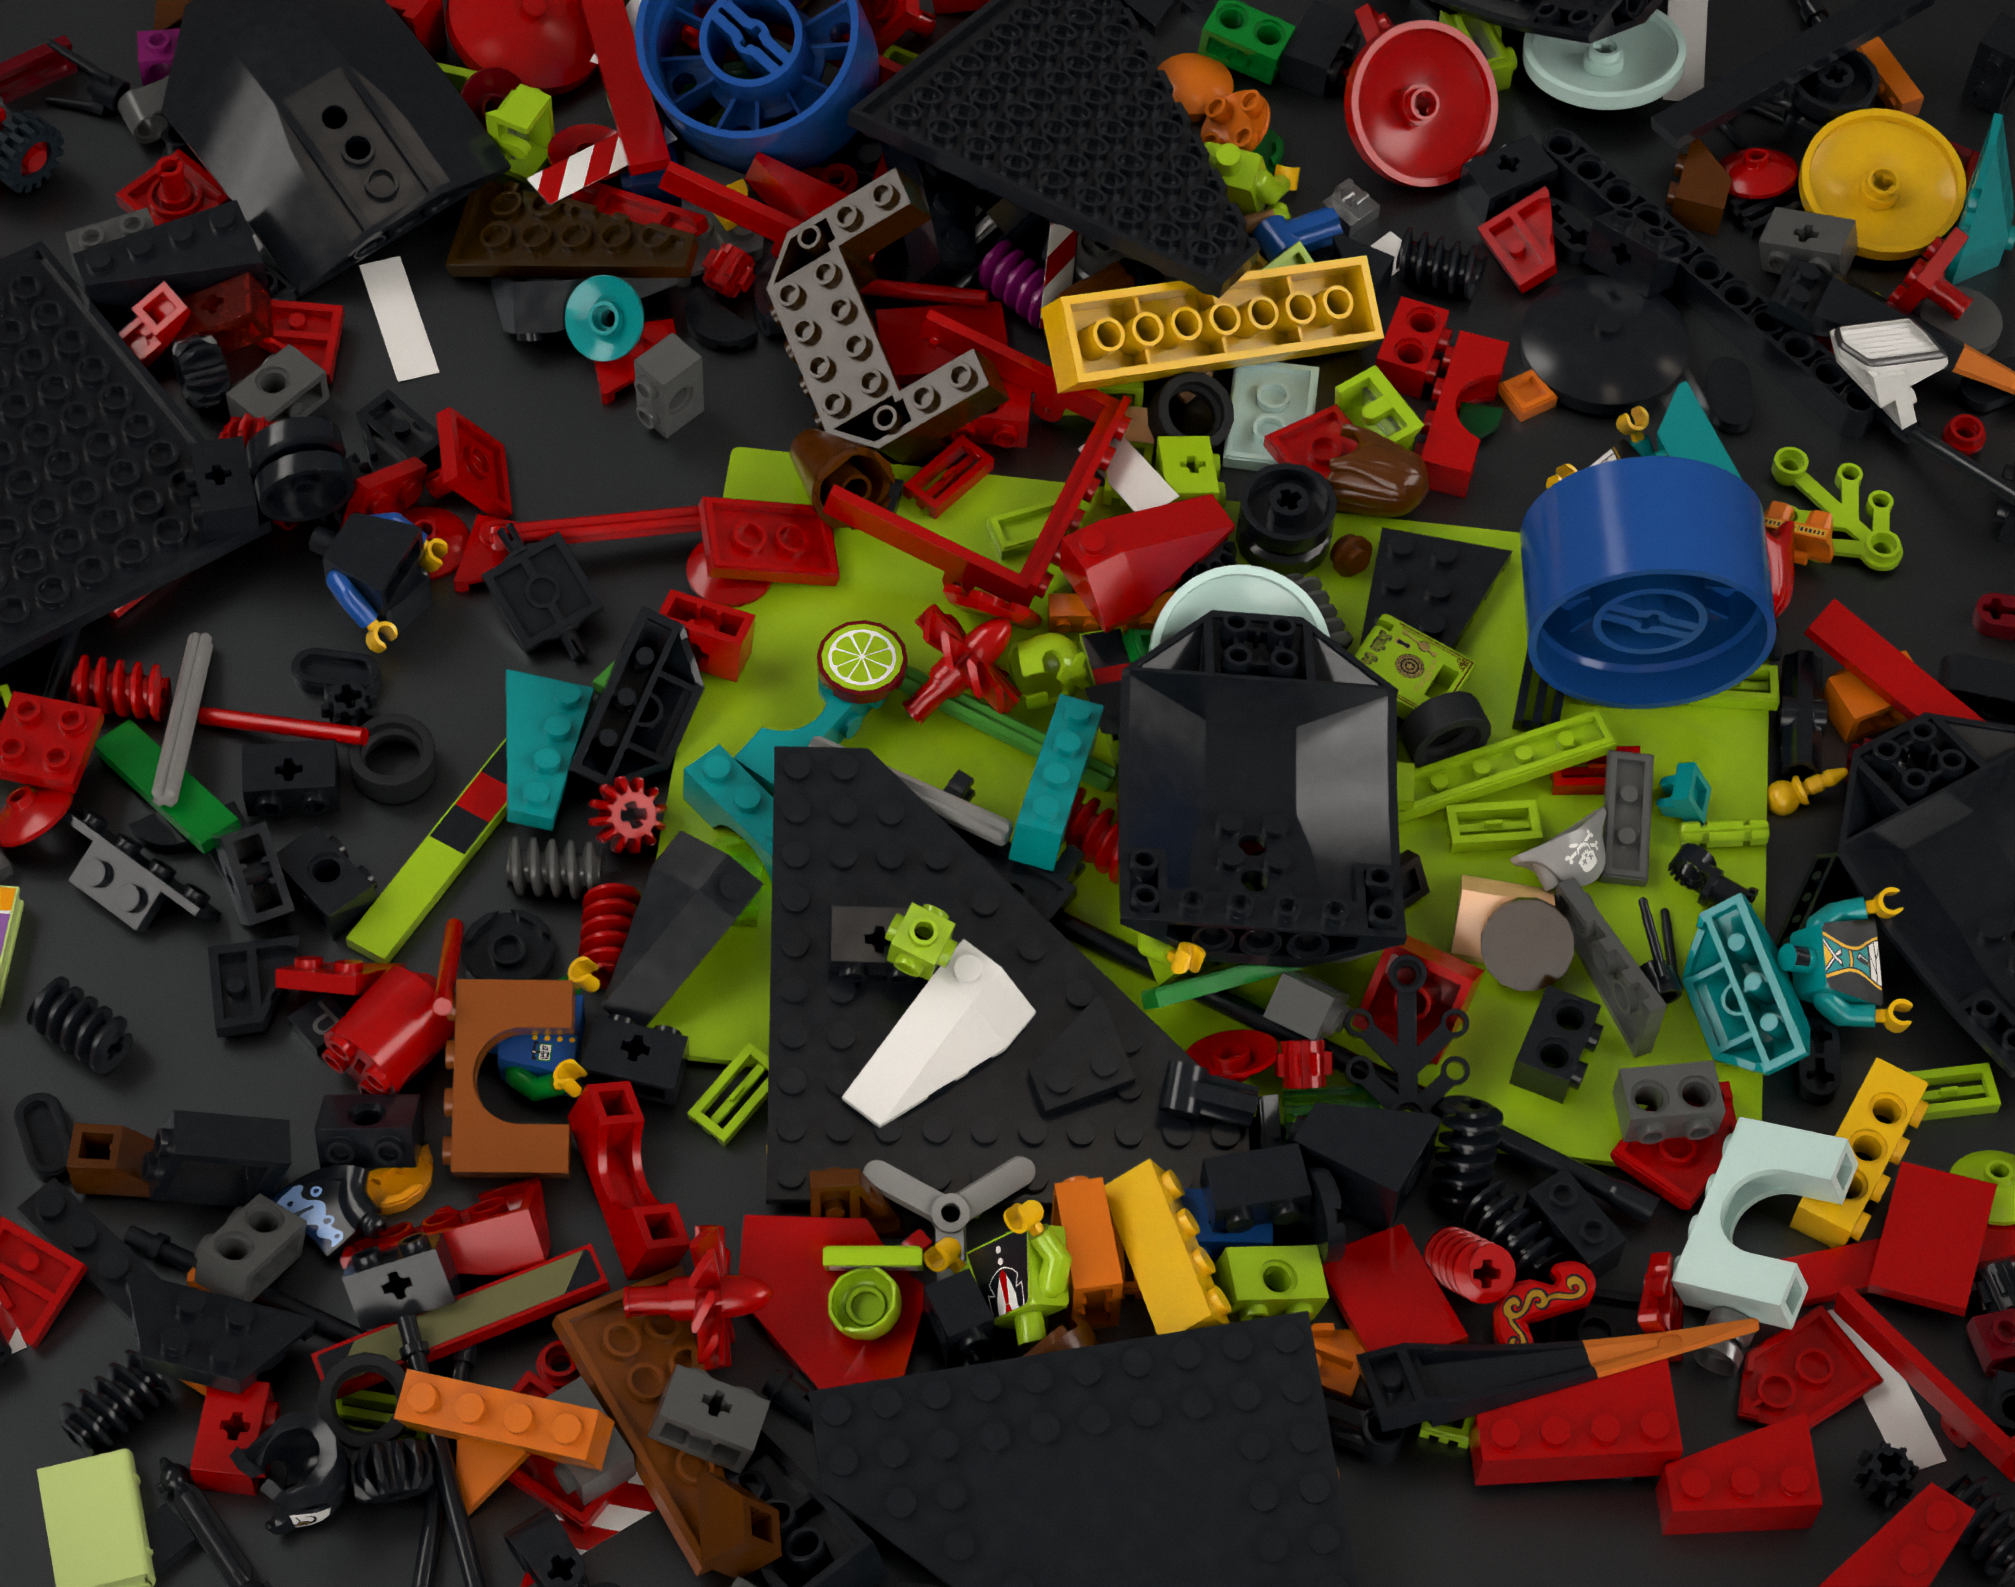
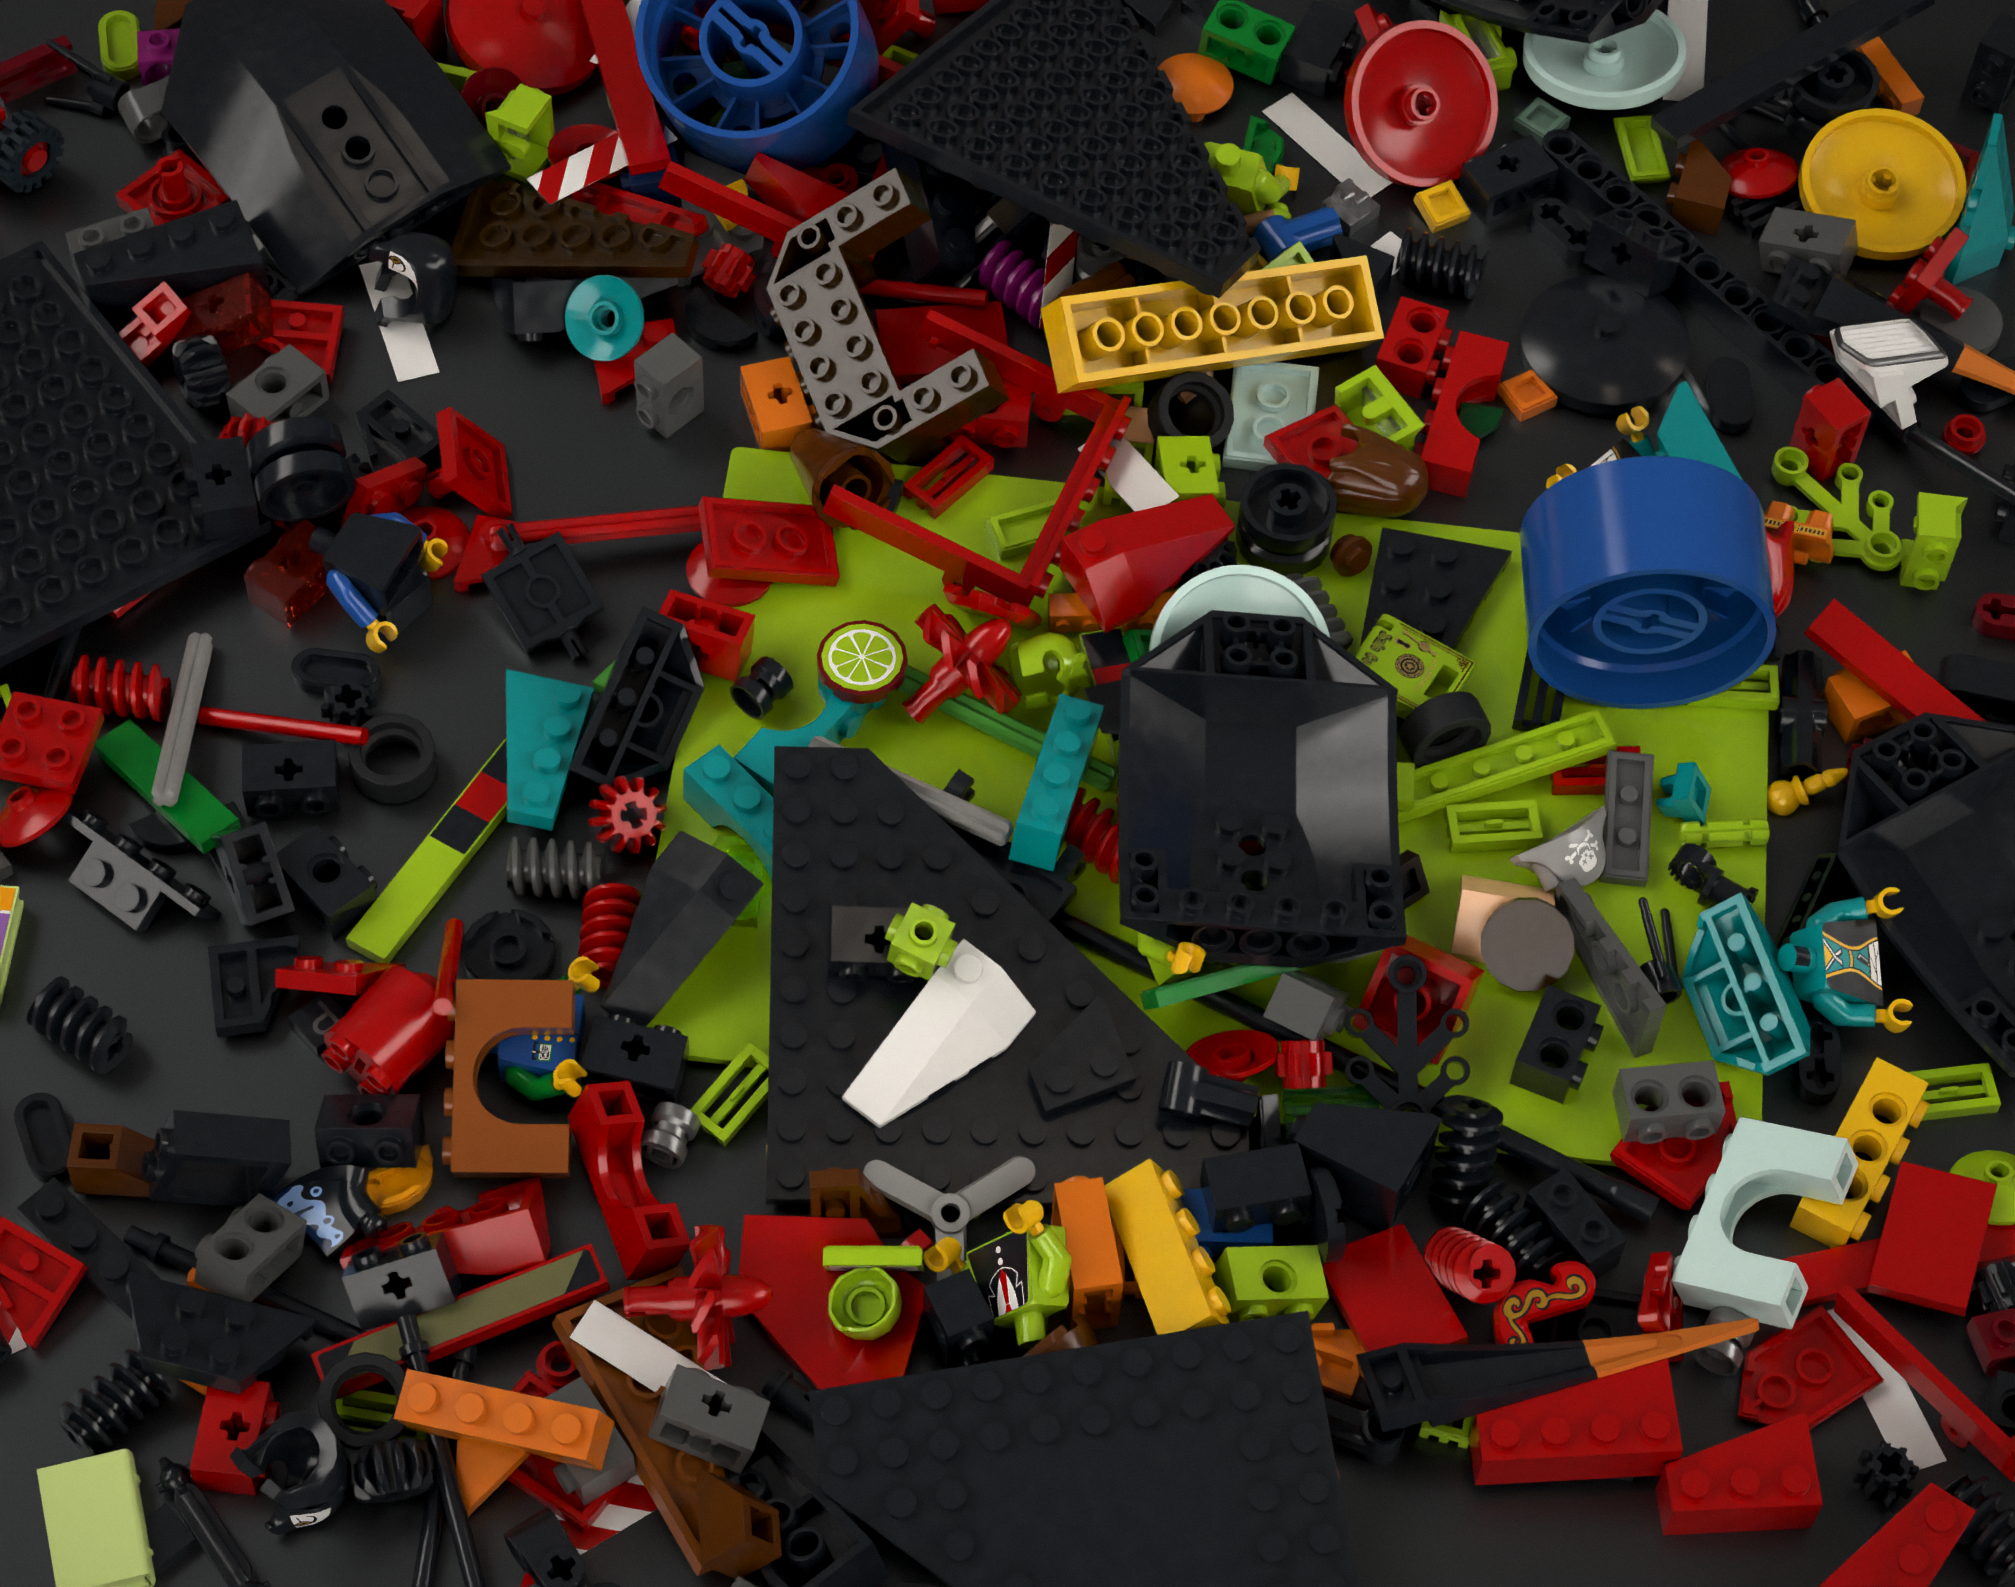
(119, 44): none -> lime tile
(288, 577): none -> clear red brick
(431, 268): none -> black piece
(628, 1347): none -> white sticker
(669, 1135): none -> flat silver wheel
(761, 688): none -> black wheel
(775, 403): none -> orange brick
(1237, 119): orange dish -> none
(1324, 143): none -> white sticker
(1442, 206): none -> yellow tile
(1524, 240): red wing -> none
(1539, 119): none -> sand green tile
(1641, 150): none -> lime tile
(1830, 427): none -> red brick
(1937, 539): none -> lime window

